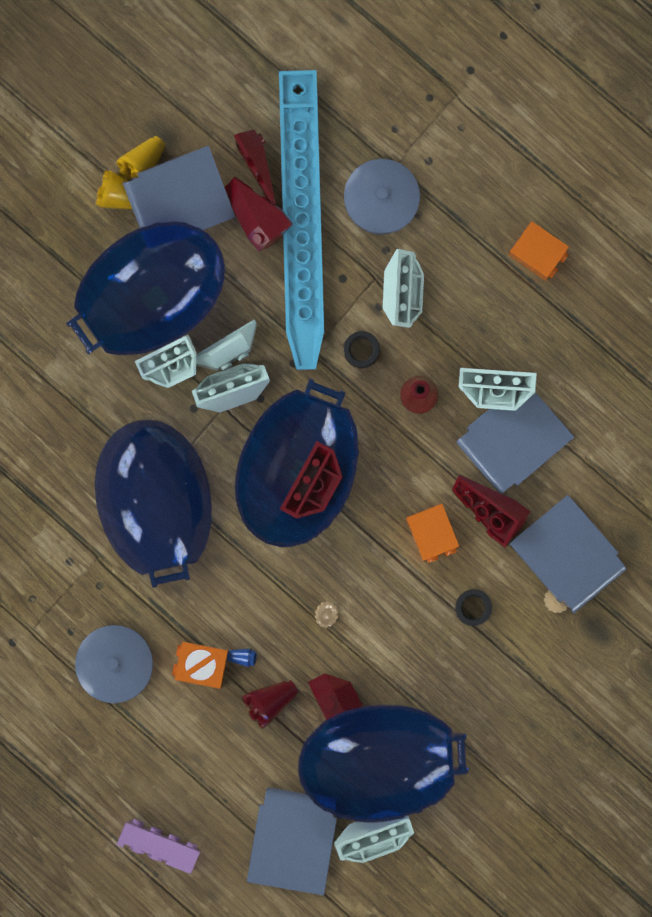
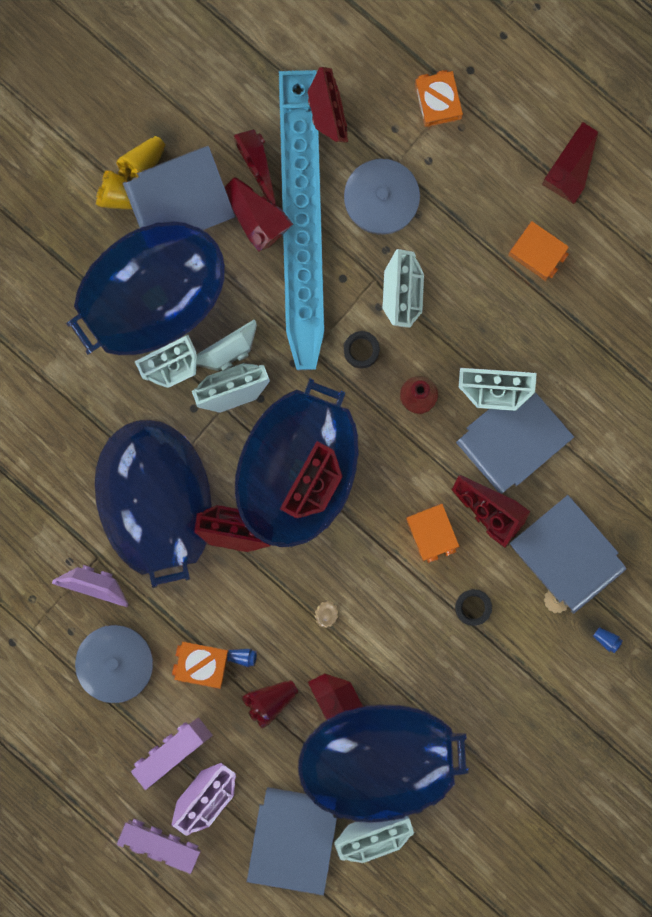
(93, 584): none -> lavender wedge
(171, 753): none -> lavender wedge
(204, 799): none -> lavender wedge
(225, 529): none -> dark red wedge
(327, 106): none -> dark red wedge
(438, 98): none -> orange brick
(571, 168): none -> dark red wedge
(608, 640): none -> blue cone

